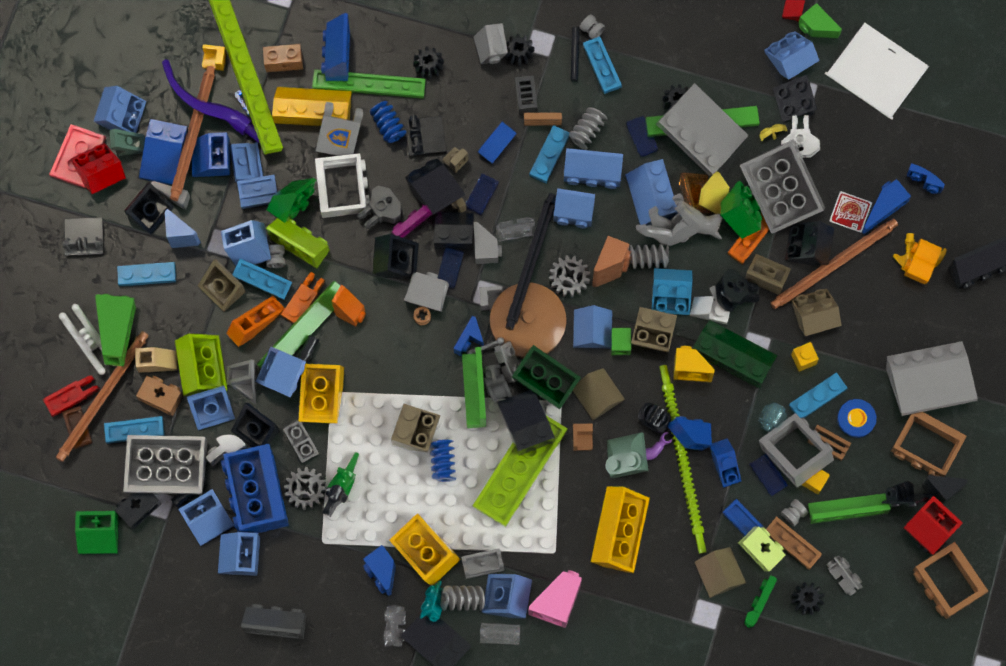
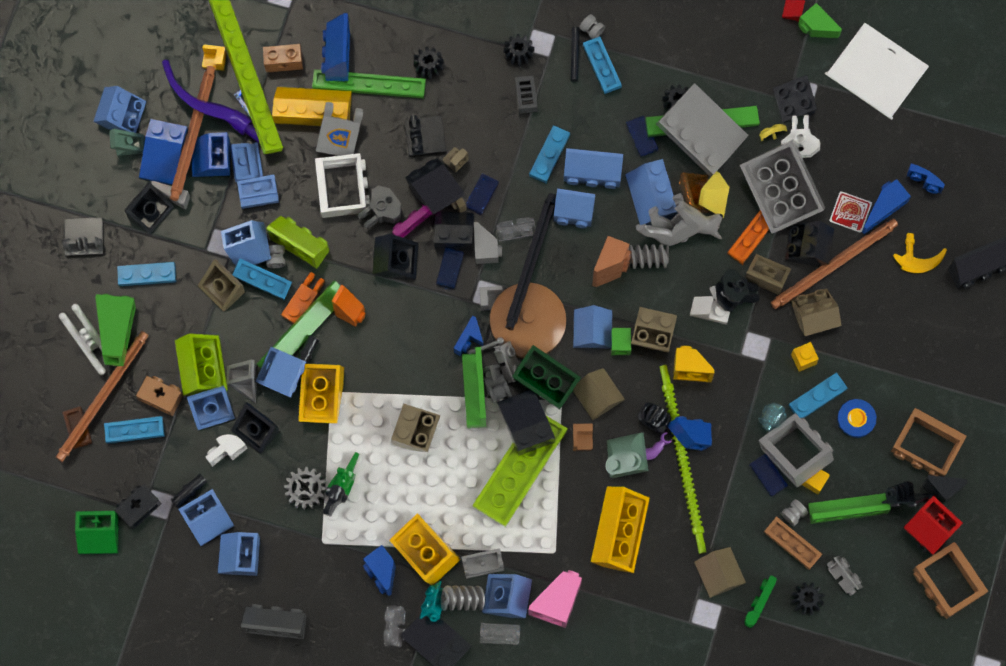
(69, 396): red hinge -> none
(76, 141): coral tile -> none
(98, 168): red slope -> none
(155, 359): tan slope -> none
(165, 464): light grey slope -> none
(178, 232): medium blue slope -> none
(254, 321): orange slope -> none
(267, 489): blue brick -> none
(291, 199): green slope -> none
(300, 441): light grey slope -> none
(386, 123): blue piece -> none
(427, 291): light grey torso -> none
(427, 317): medium nougat bush -> none
(442, 460): blue piece -> none
(491, 43): light grey torso -> none
(497, 142): blue slope -> none
(542, 119): medium nougat tile -> none
(575, 271): light grey gear -> none
(586, 126): light grey piece -> none
(672, 291): dark azure slope -> none
(725, 462): blue slope -> none
(734, 354): dark green slope -> none
(741, 210): green slope -> none
(741, 517): blue tile -> none
(751, 544): yellowish green brick -> none
(792, 54): medium blue slope -> none
(838, 439): medium nougat tile -> none
(922, 261): light orange brick -> none
(931, 378): light grey slope -> none

